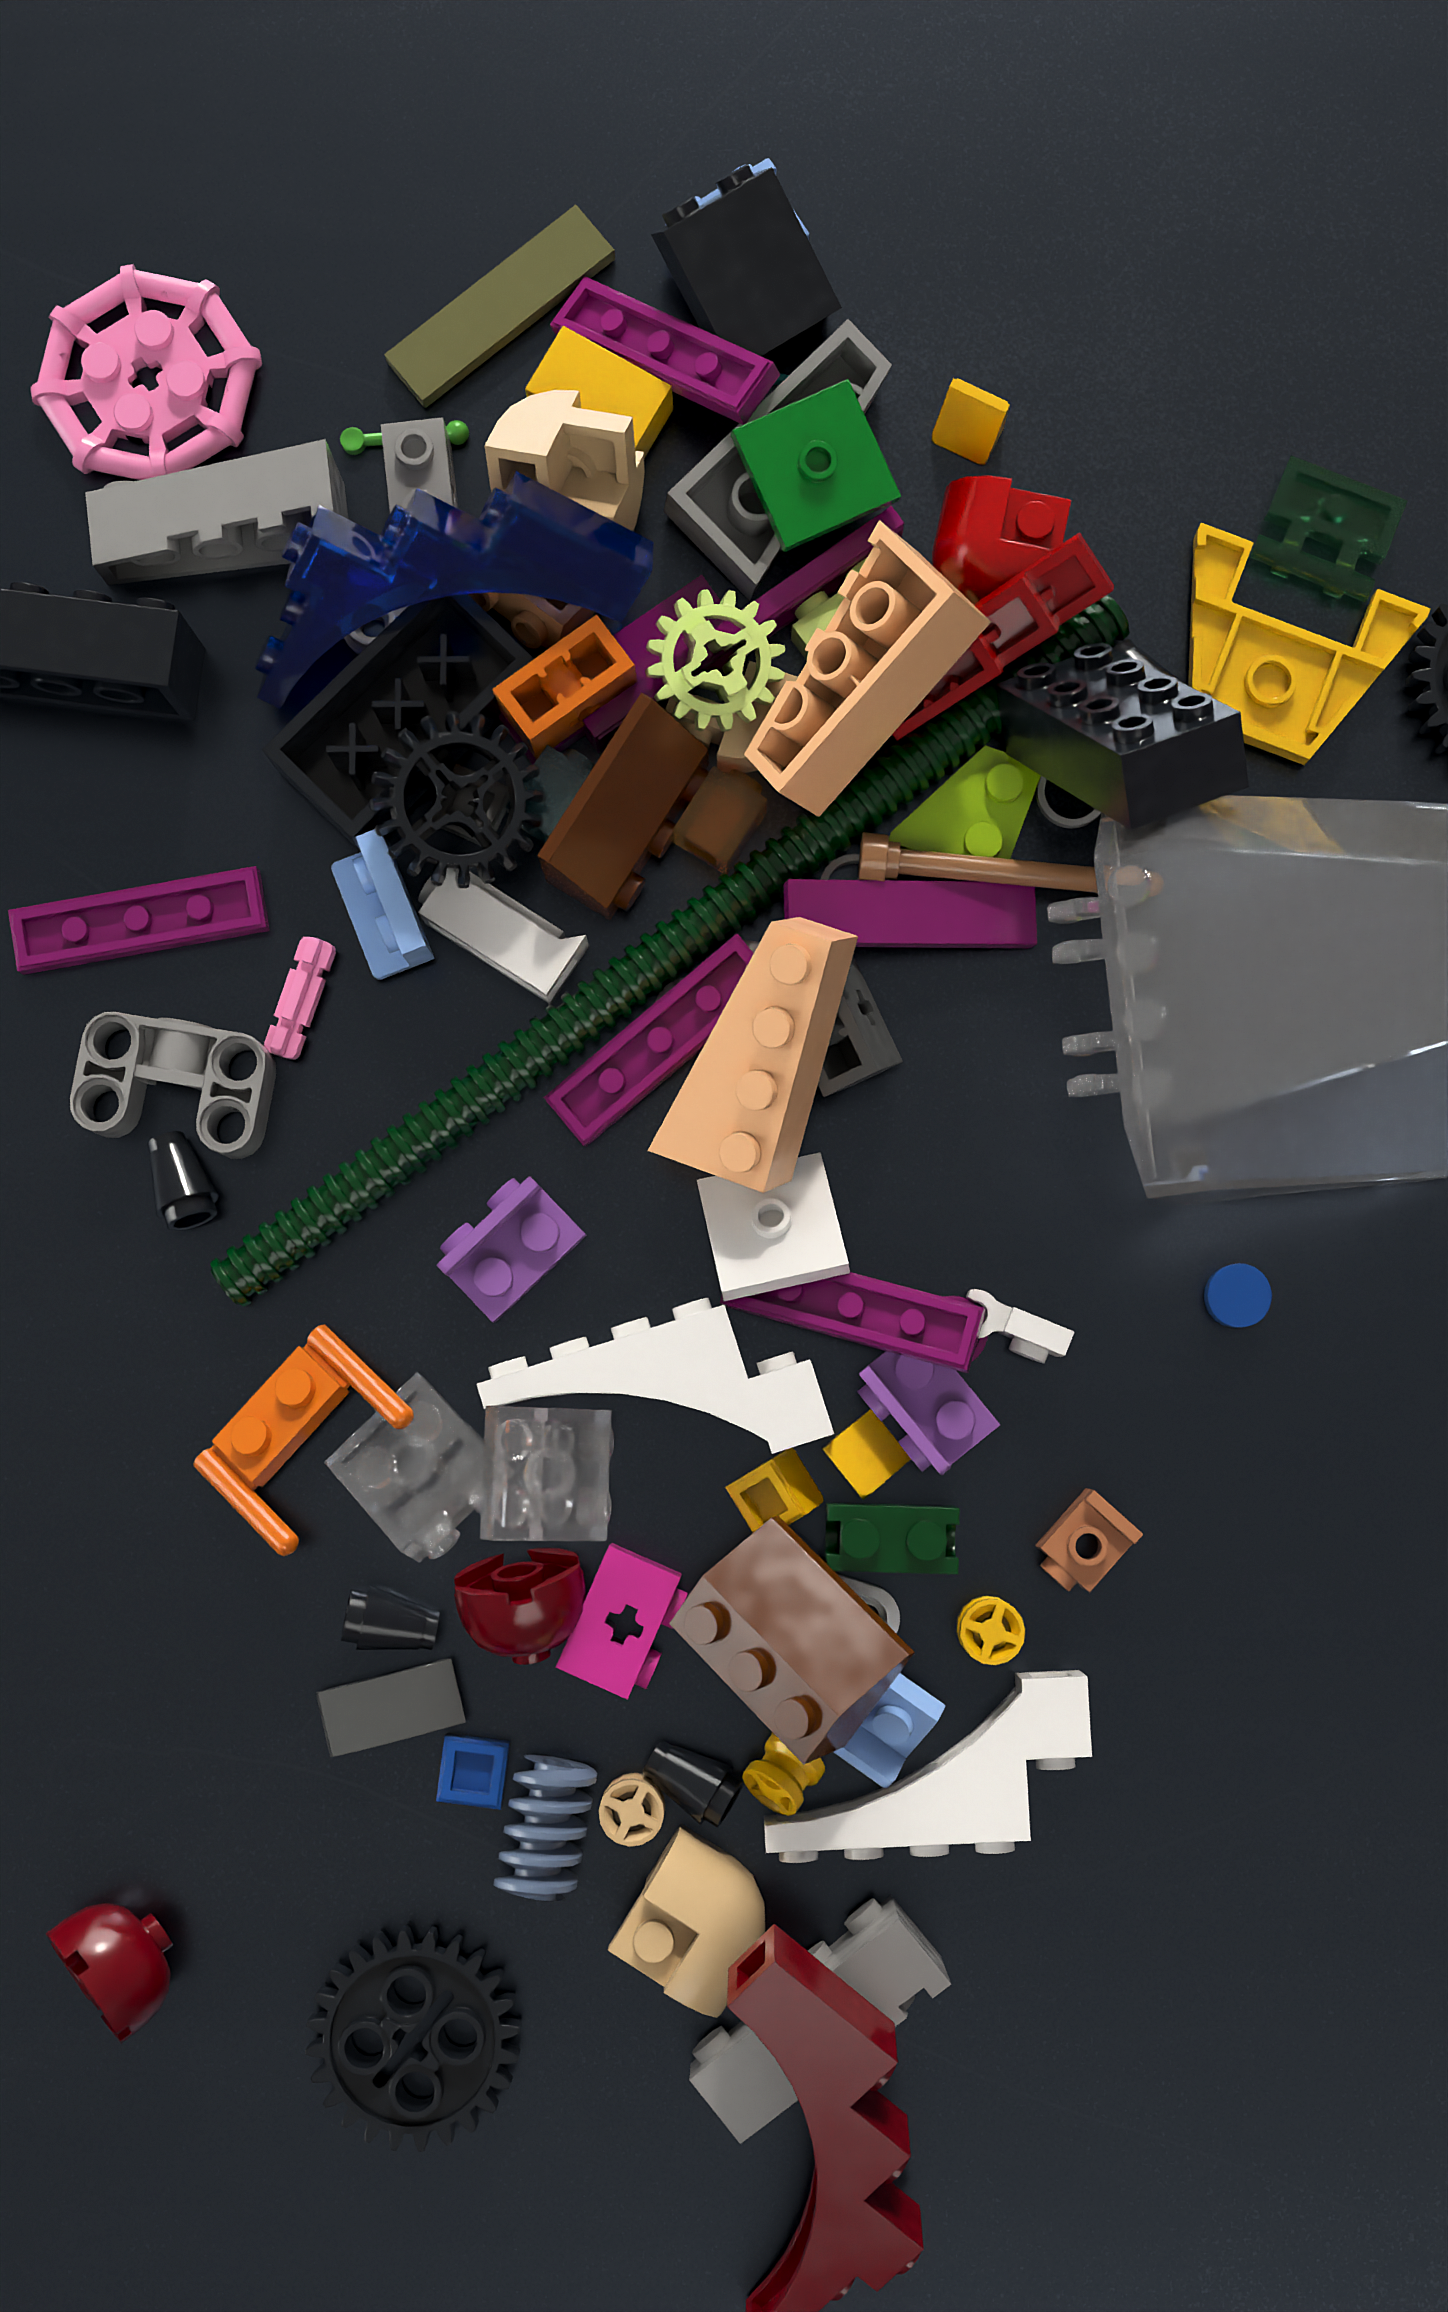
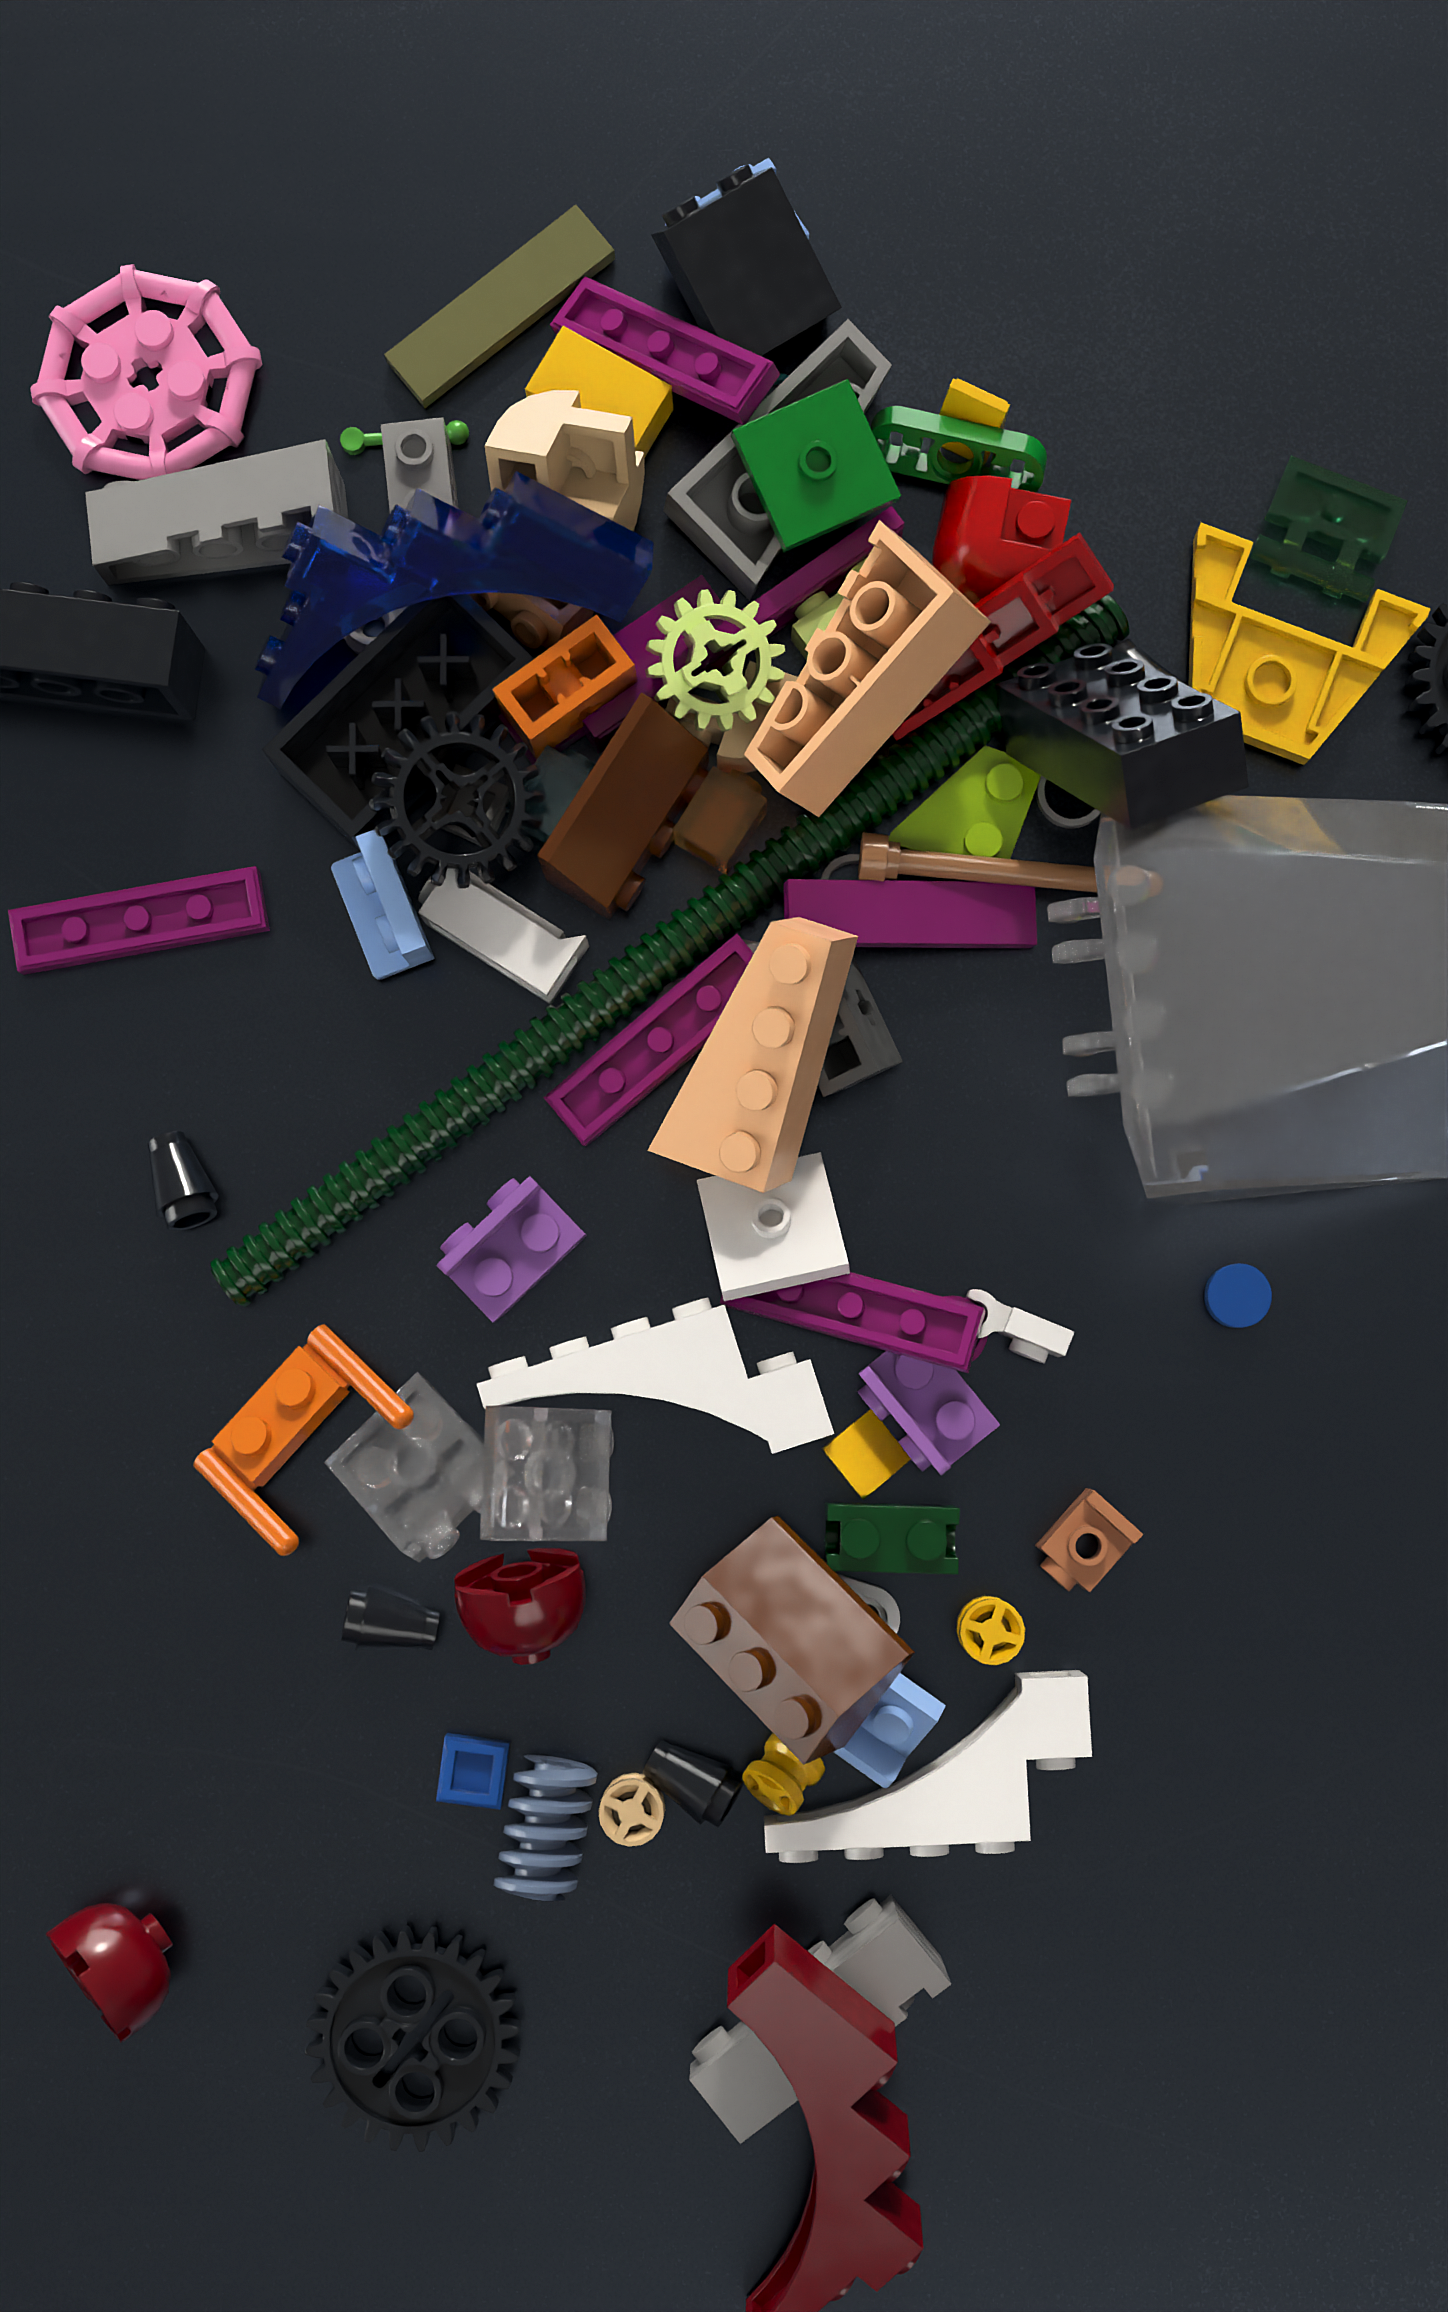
(175, 1054): light grey beam -> none
(300, 998): bright pink axle -> none
(390, 1707): dark grey slope -> none
(593, 1649): dark pink brick -> none
(692, 1921): tan brick -> none
(776, 1489): yellow slope -> none
(943, 429): none -> green beam

